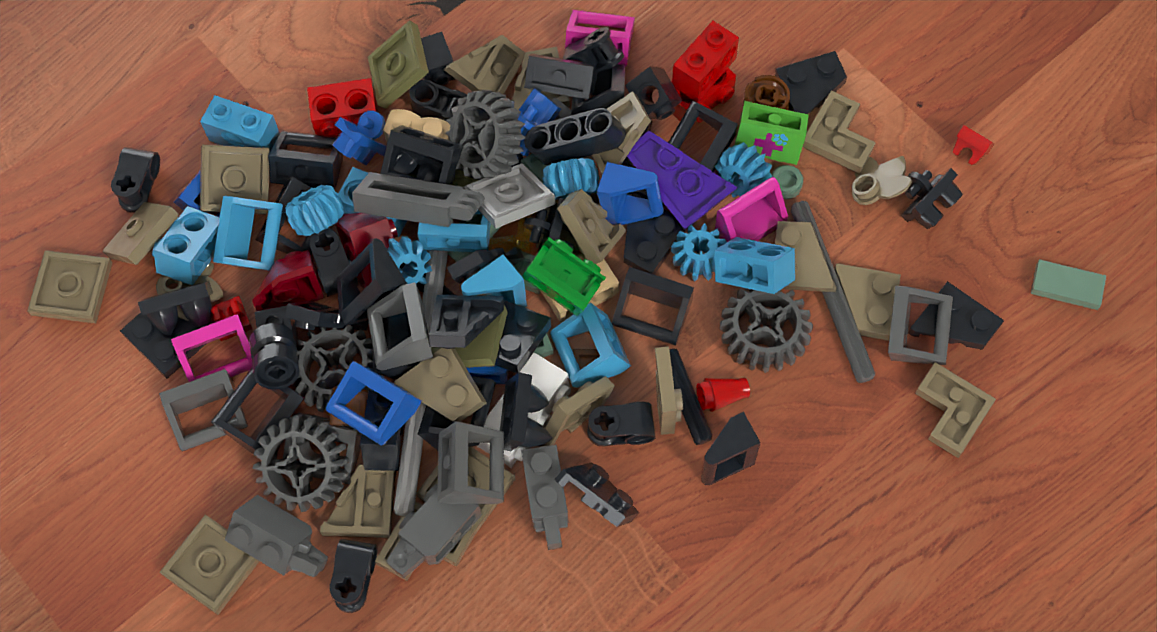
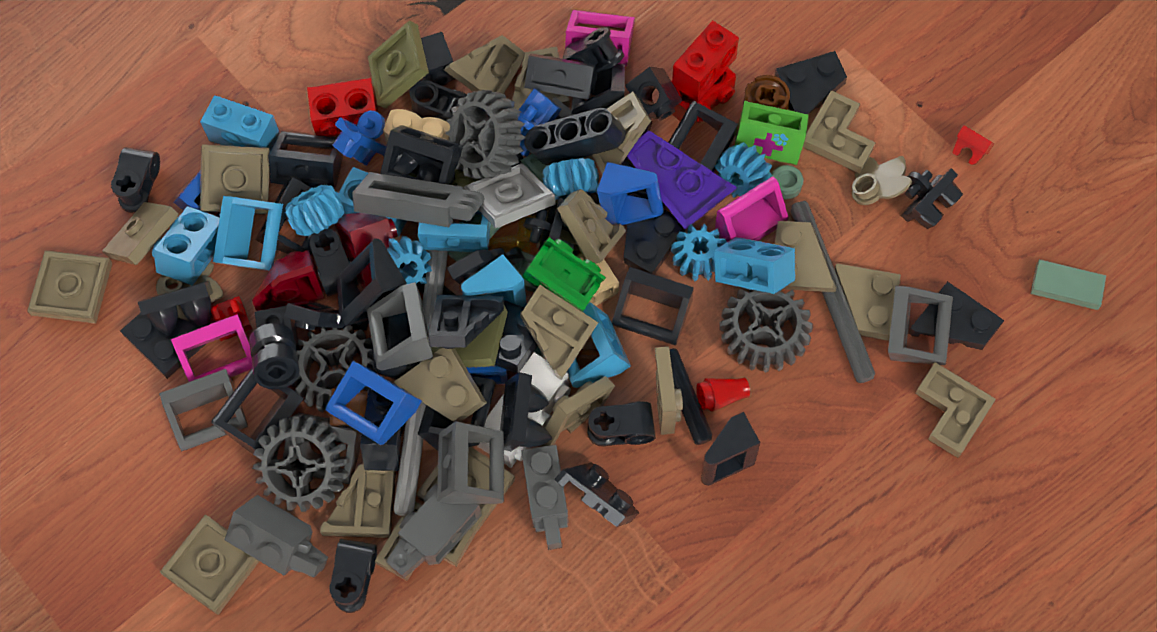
(557, 328): none -> dark tan wing

